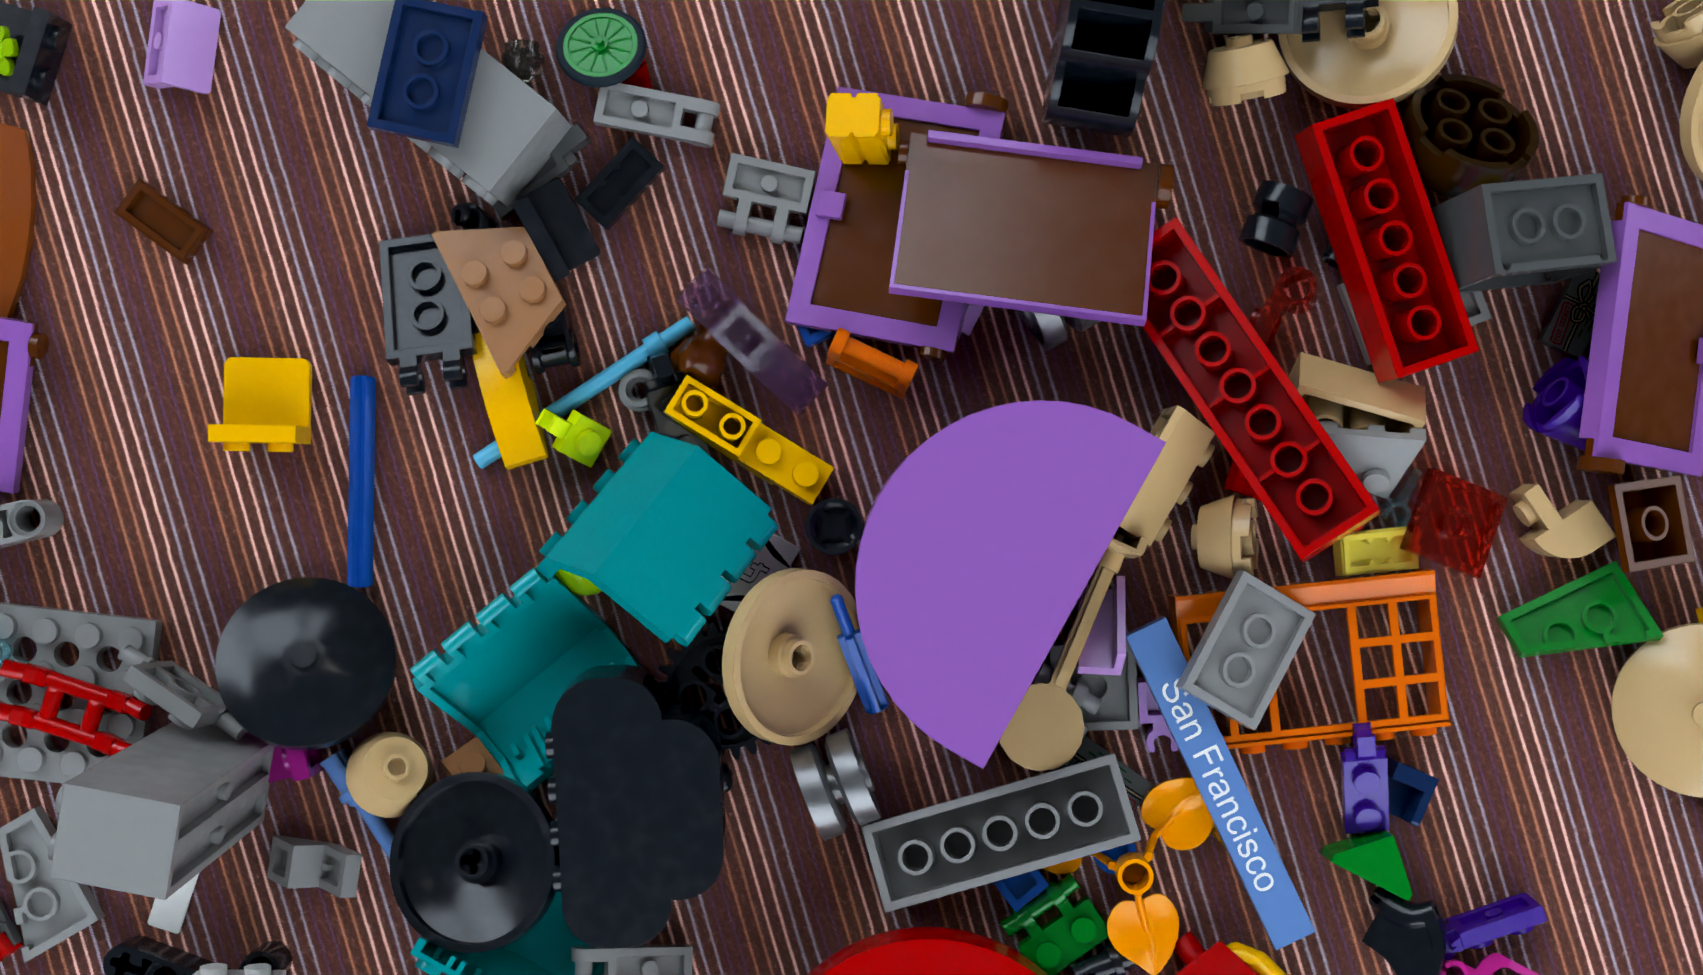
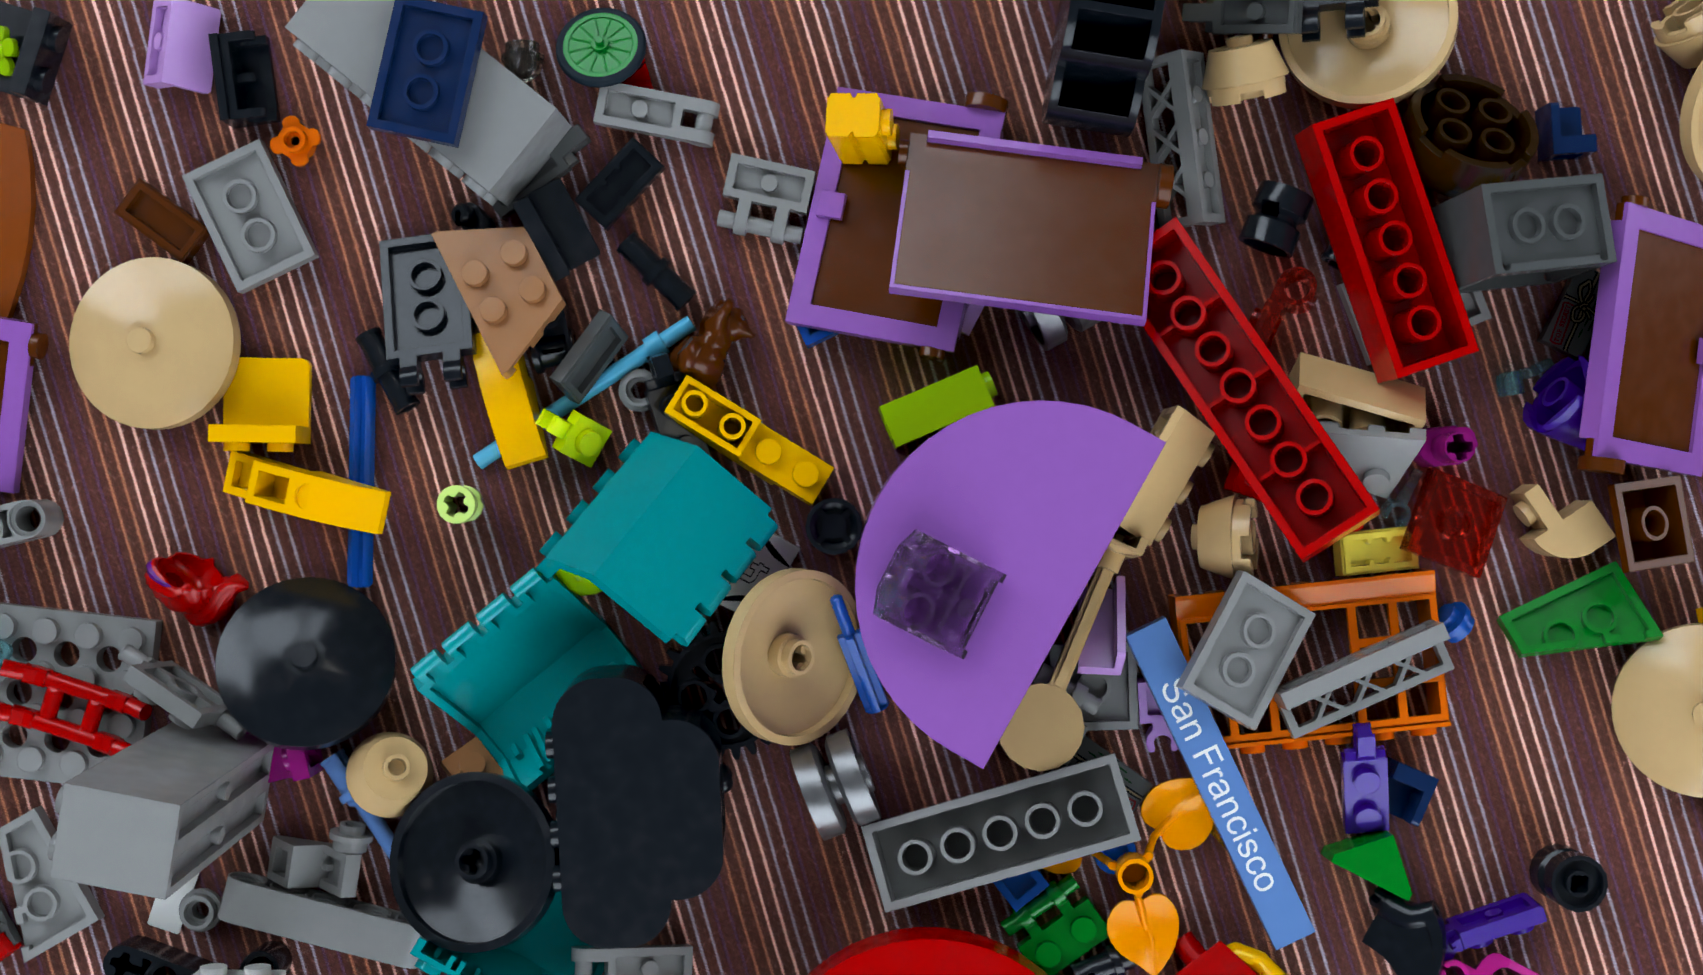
(154, 343): none -> tan dish
(191, 917): none -> light grey plate
(193, 587): none -> red hair
(244, 79): none -> black hinge
(250, 216): none -> light grey plate
(306, 493): none -> yellow slope
(307, 145): none -> orange plate
(319, 919): none -> light grey beam
(350, 837): none -> light grey plate
(373, 347): none -> black pin
(447, 508): none -> yellowish green bush
(589, 357): none -> dark grey tile
(656, 271): none -> black pin
(751, 341): clear purple slope -> none
(870, 364): orange plate -> none
(935, 592): none -> clear purple slope
(937, 406): none -> lime brick
(1194, 133): none -> light grey fence
(1361, 664): none -> light grey fence
(1447, 446): none -> magenta piece
(1457, 620): none -> blue plate
(1512, 382): none -> clear light blue hand
(1562, 134): none -> dark blue panel
(1568, 877): none -> black wheel

